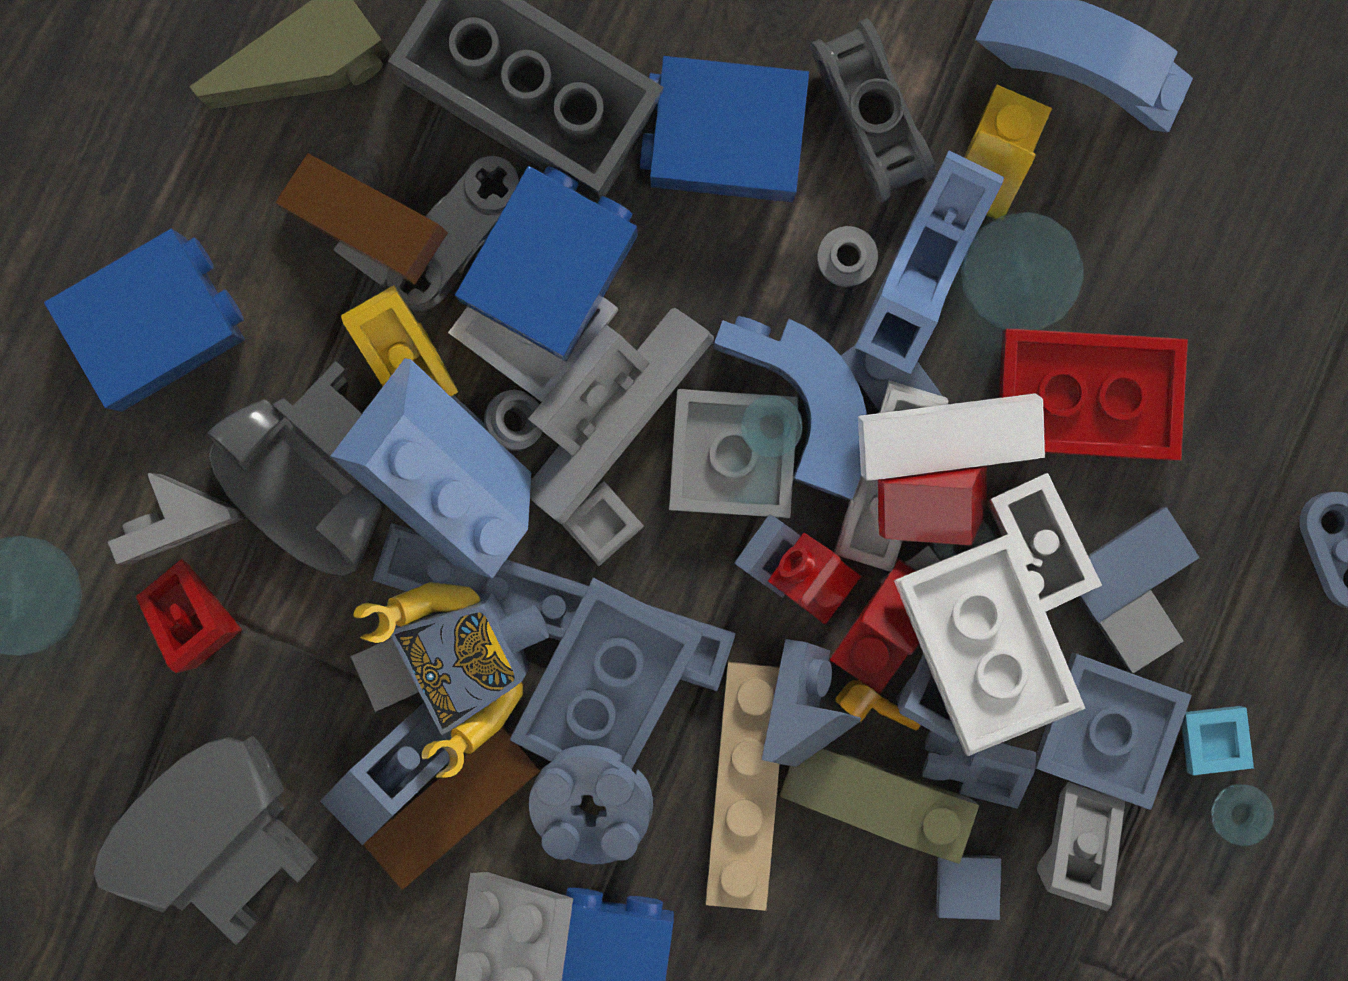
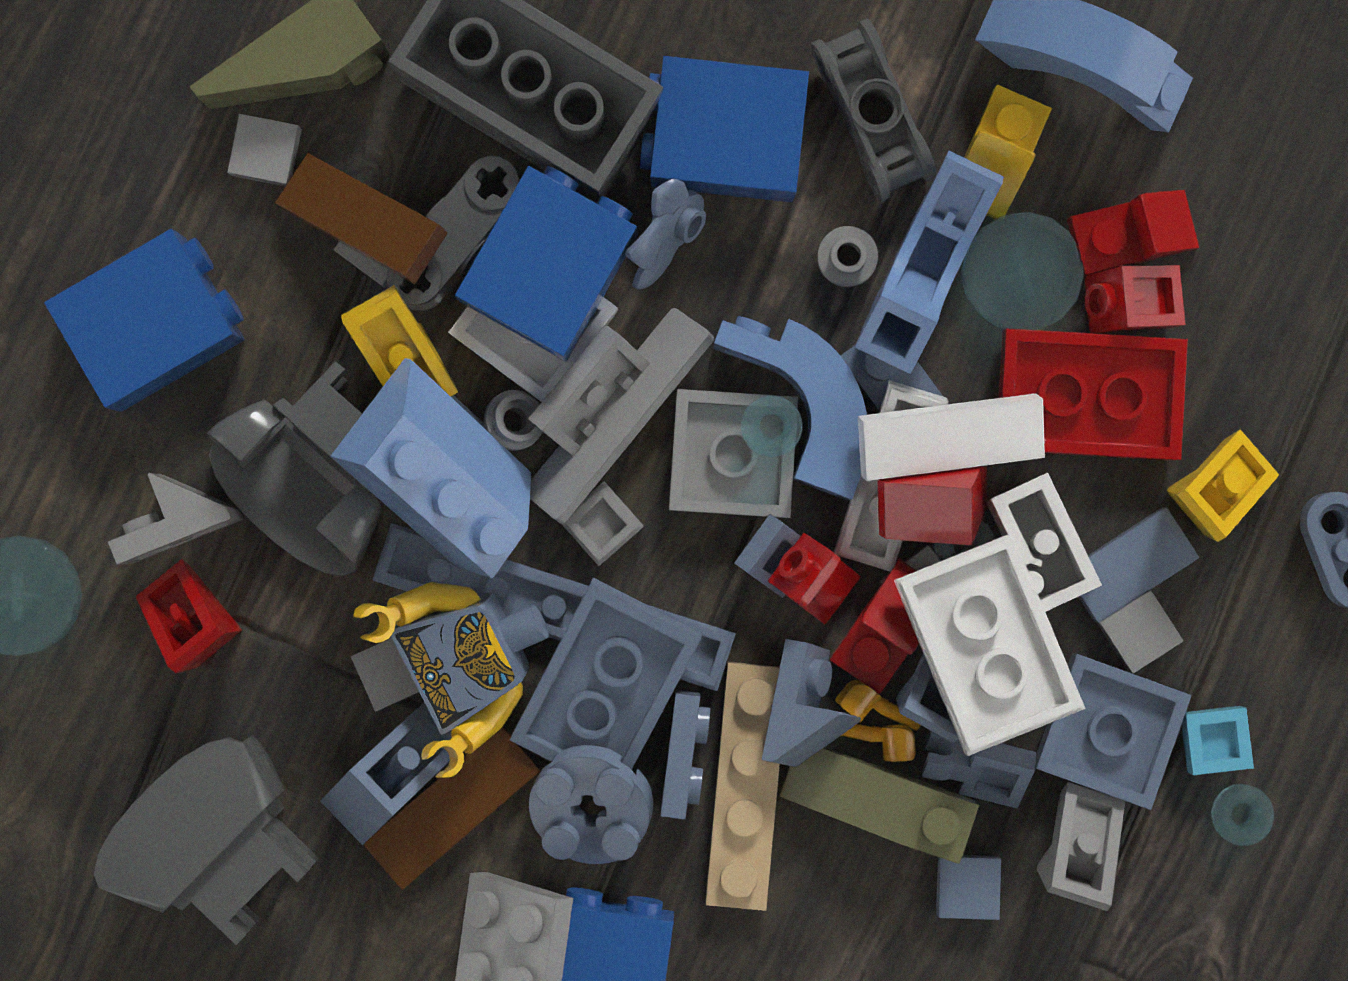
(264, 150): none -> light grey tile
(675, 221): none -> sand blue plate
(682, 780): none -> sand blue plate
(896, 740): none -> light orange hand
(1134, 231): none -> red slope
(1134, 298): none -> red bracket
(1224, 486): none -> yellow slope

